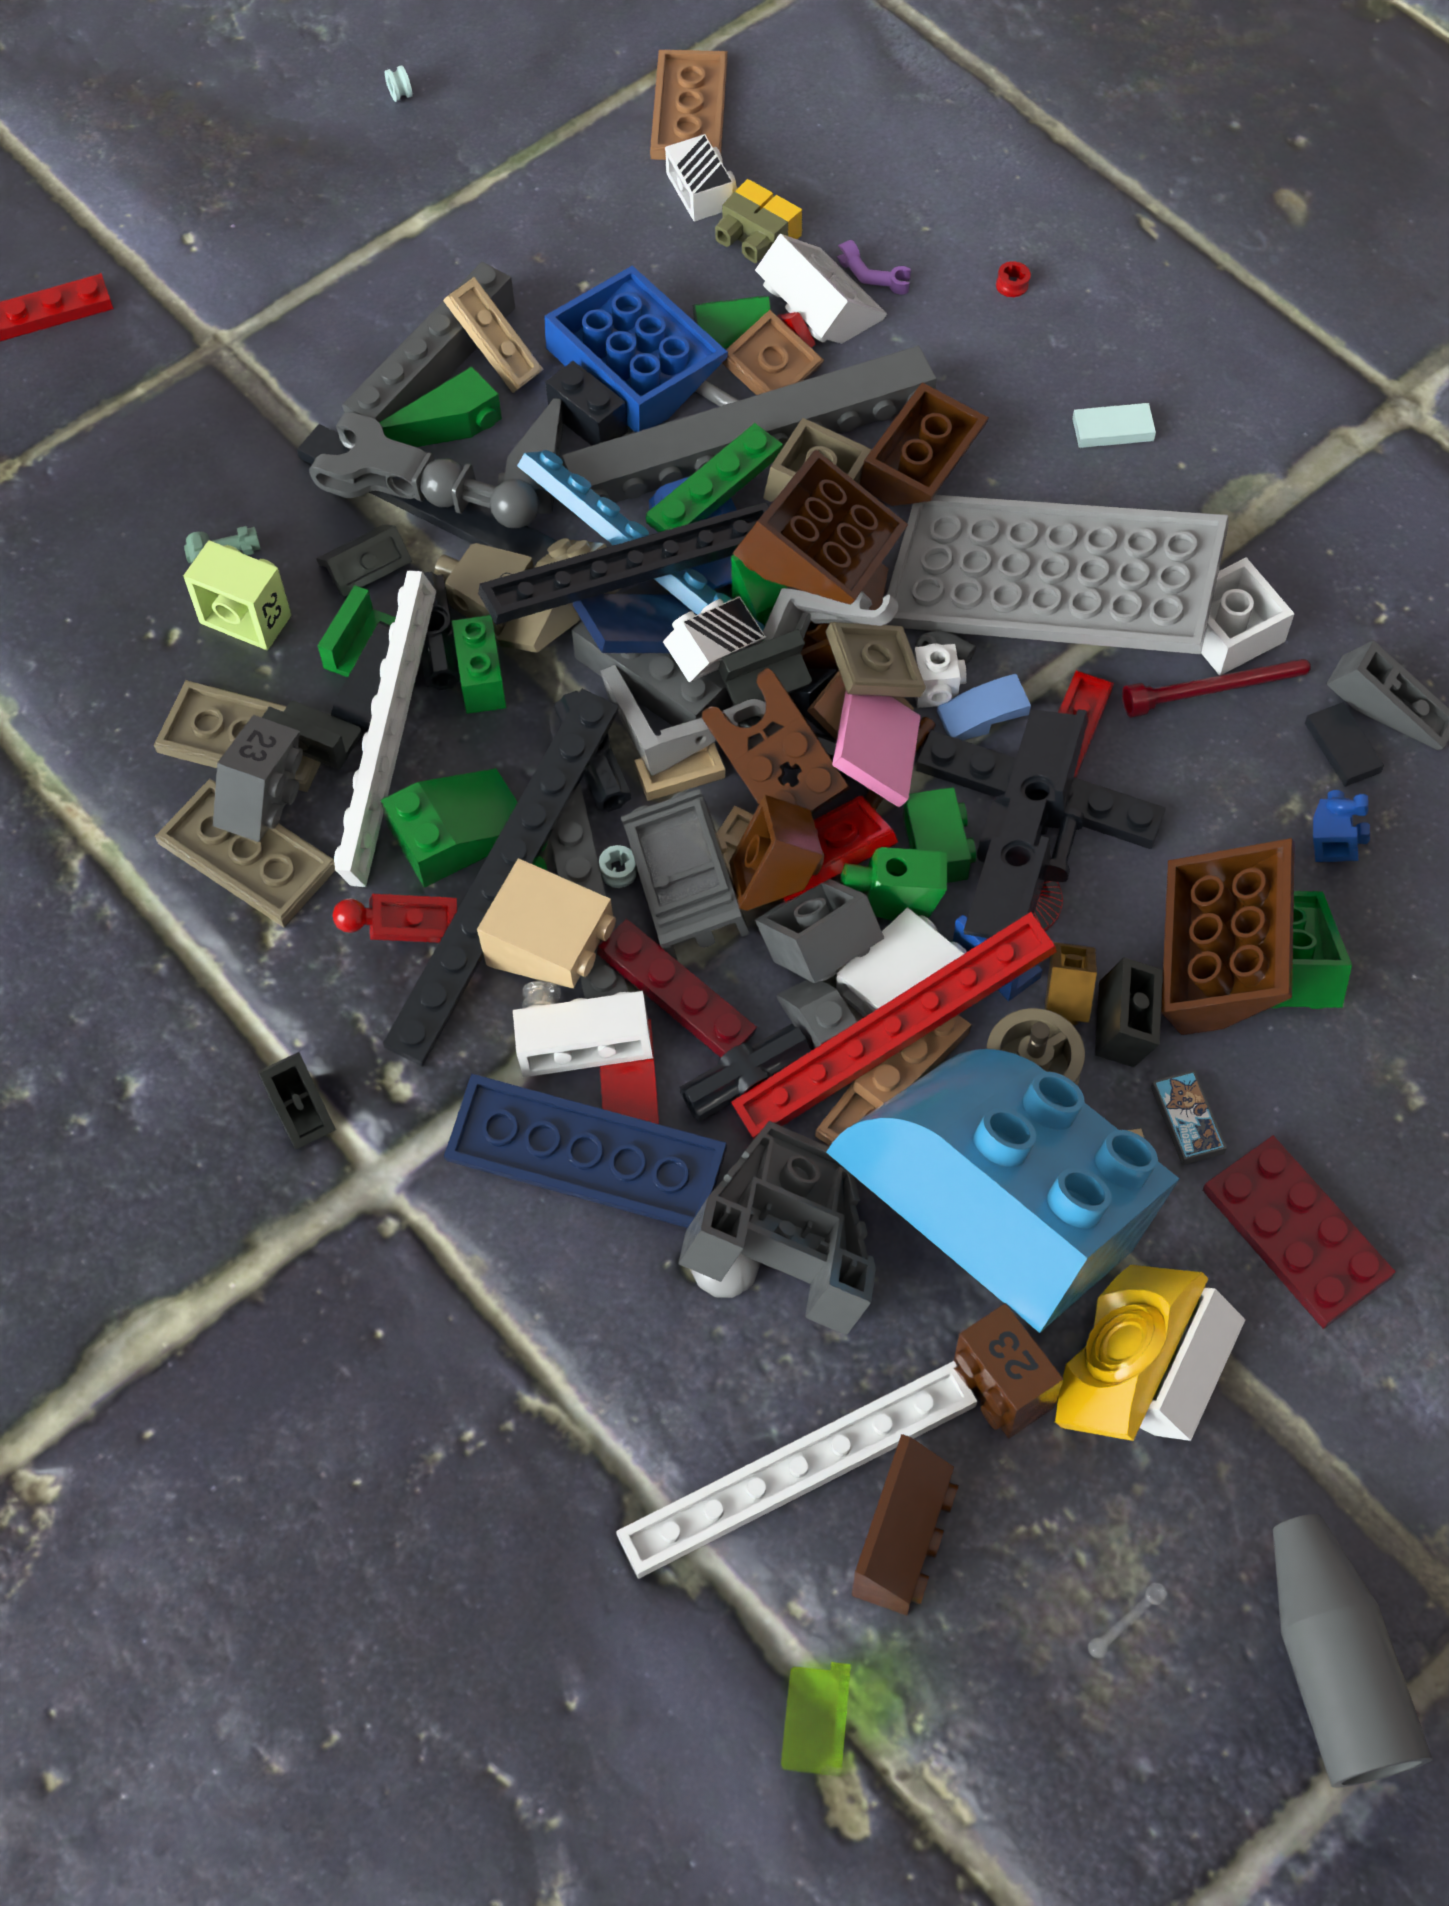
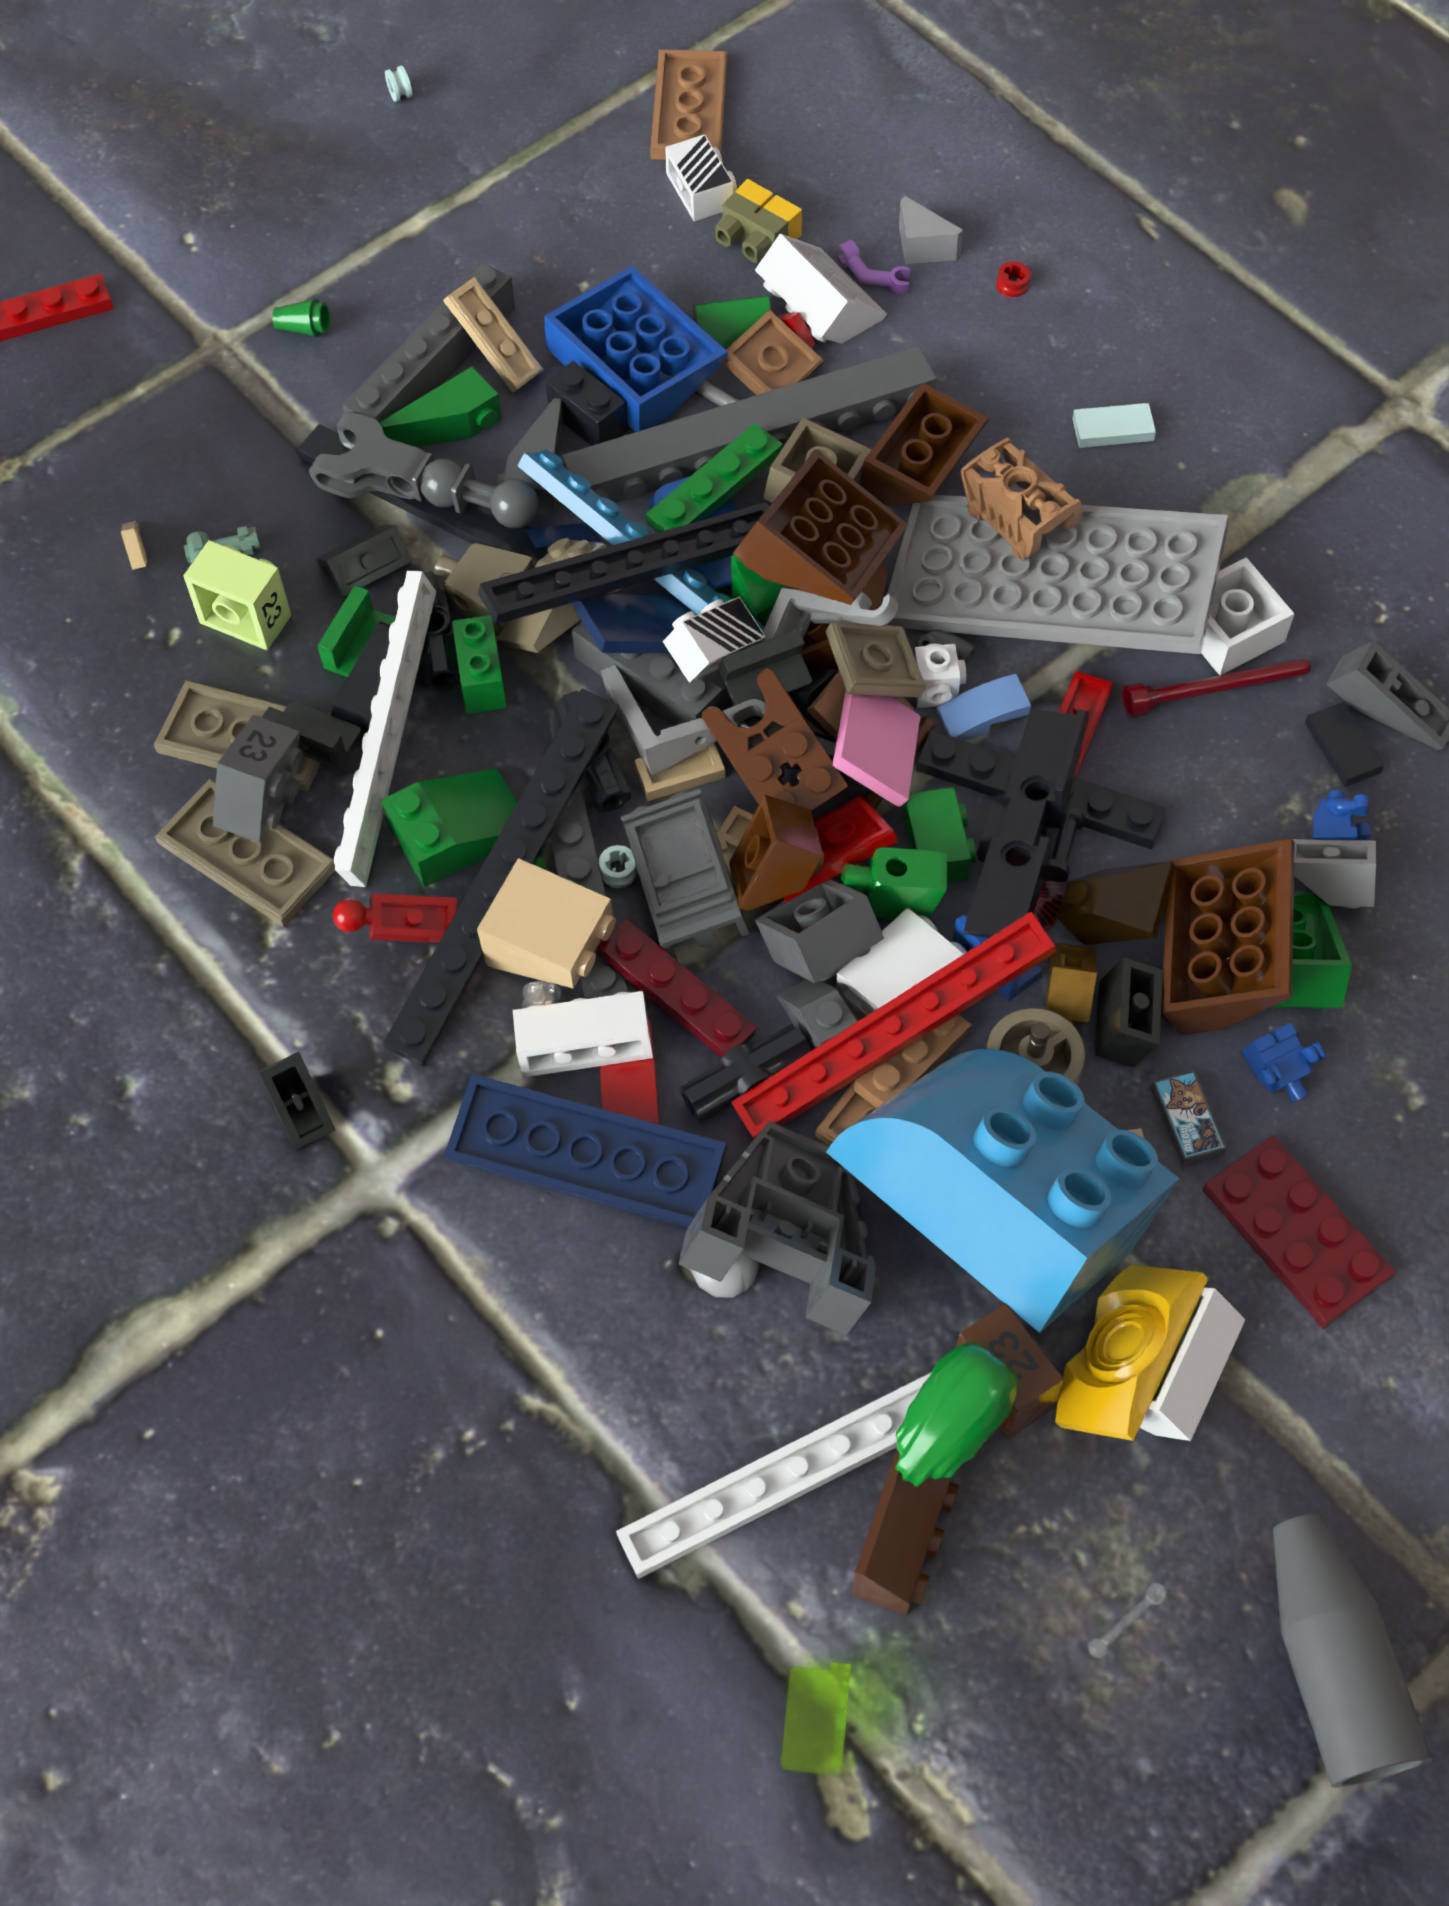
(134, 545): none -> tan tile
(303, 317): none -> green cone
(548, 535): none -> dark blue sticker
(927, 235): none -> light grey slope
(954, 1413): none -> green hair
(1003, 507): none -> medium nougat piece
(1117, 903): none -> dark brown slope
(1282, 1062): none -> blue piece
(1338, 870): none -> light grey slope

